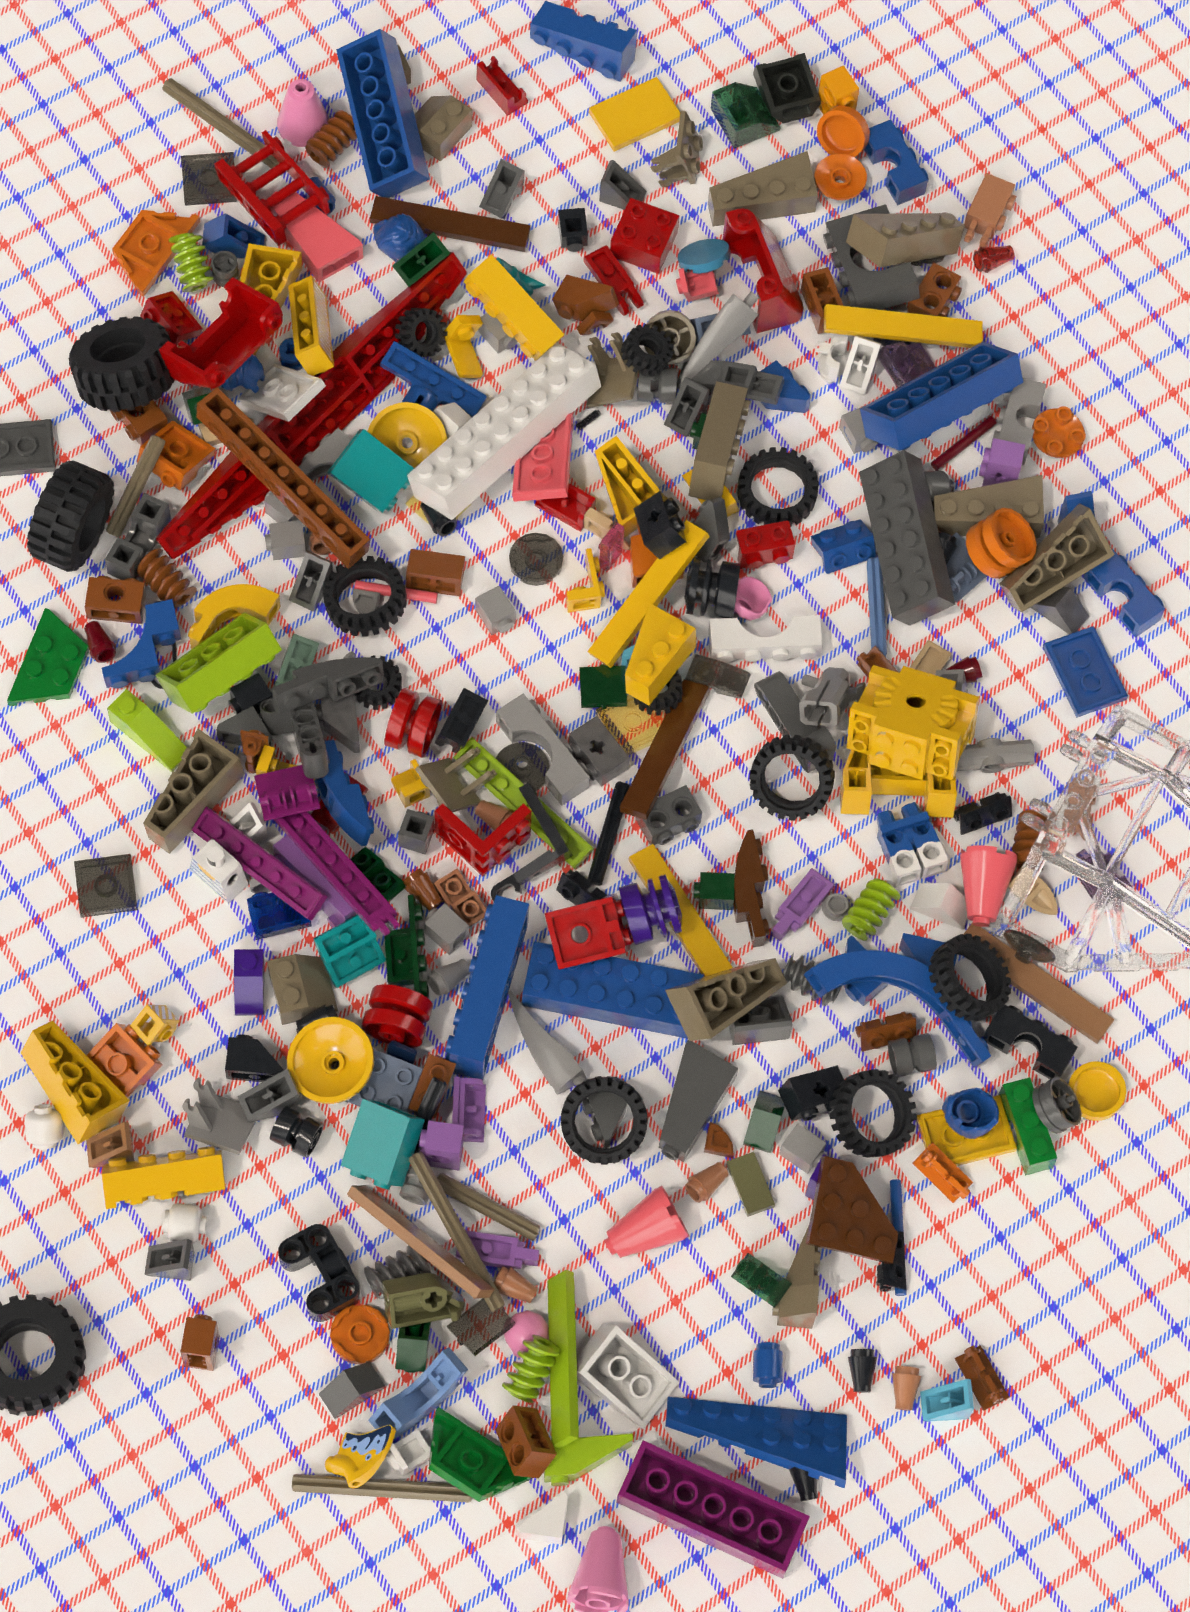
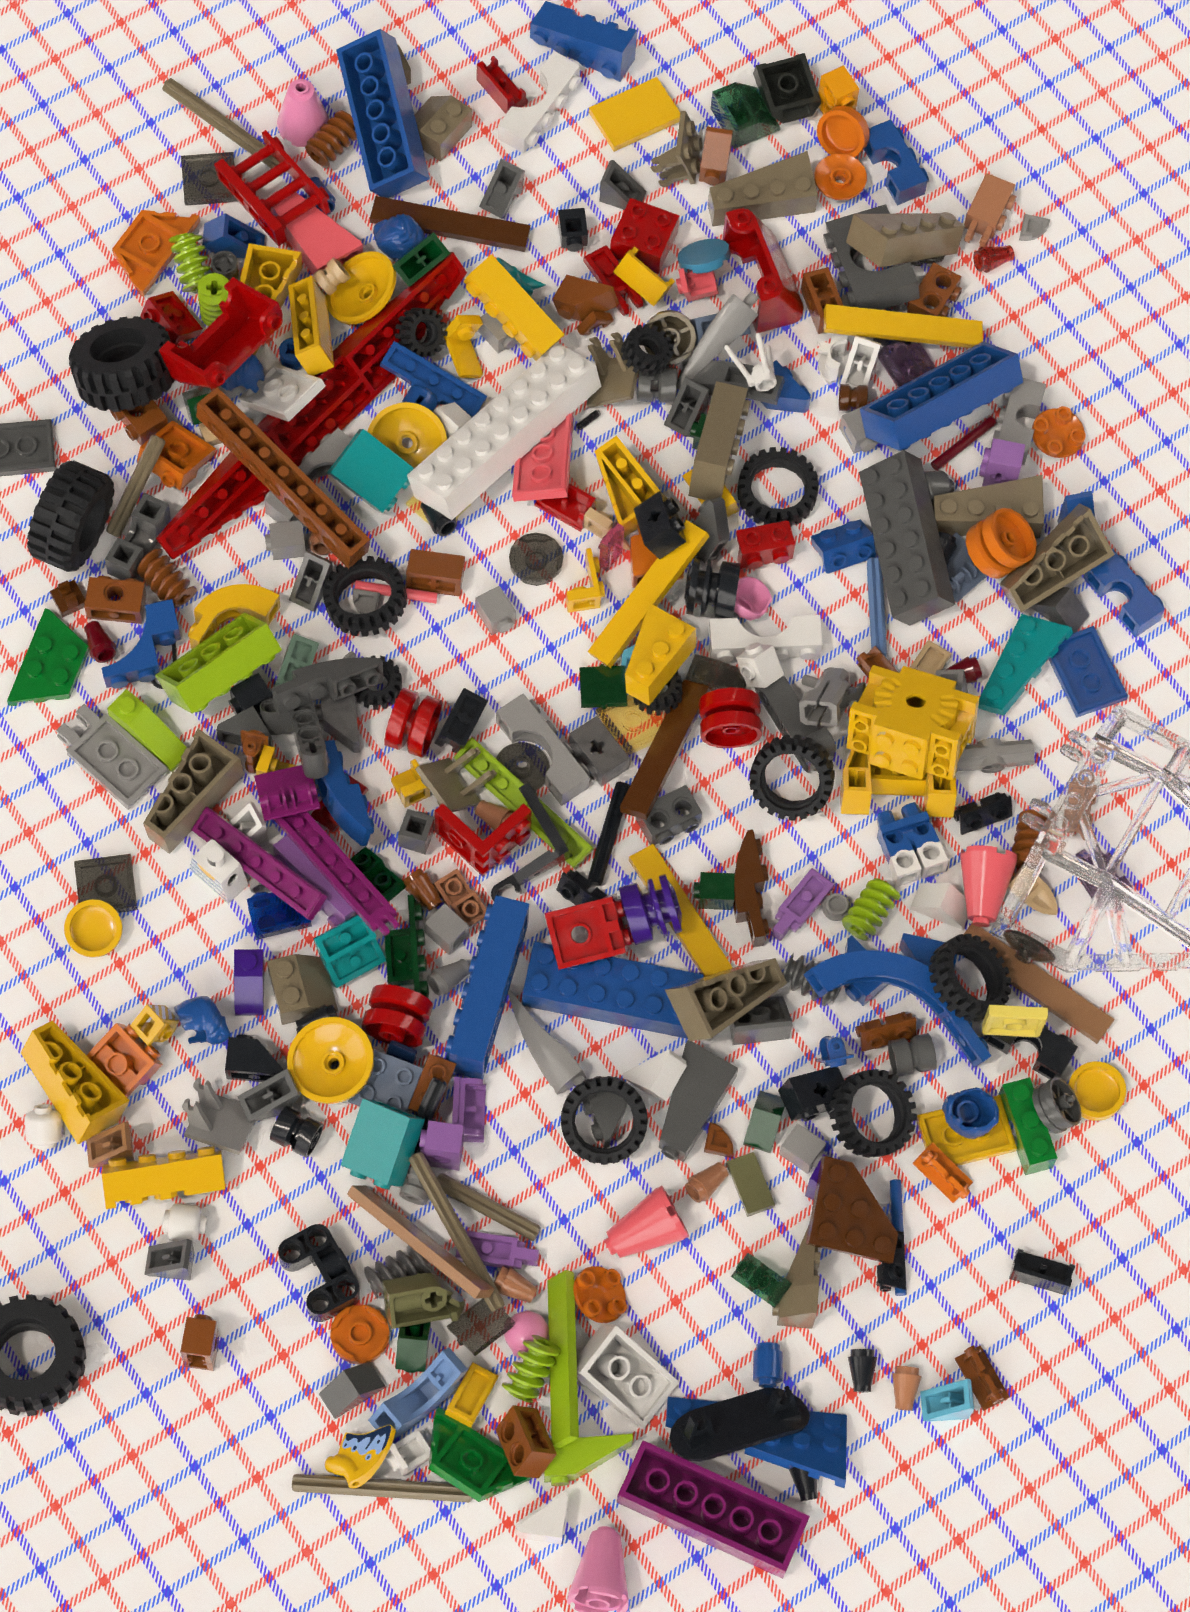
(67, 598): none -> reddish brown tile
(93, 928): none -> yellow piece
(112, 757): none -> light grey tile
(204, 1018): none -> blue hair
(210, 294): none -> lime piece
(331, 276): none -> tan wheel
(367, 289): none -> yellow dish
(471, 1394): none -> yellow tile
(523, 125): none -> white arch
(600, 1294): none -> orange dish
(642, 278): none -> yellow hinge
(657, 1075): none -> white slope
(715, 155): none -> slope
(730, 717): none -> red wheel
(738, 1423): none -> black piece
(759, 665): none -> white brick
(763, 373): none -> white plant
(833, 1052): none -> blue hinge
(853, 397): none -> reddish brown wheel
(1014, 1021): none -> light yellow tile
(1021, 660): none -> teal wing
(1033, 227): none -> light grey tile
(1041, 1272): none -> black hinge

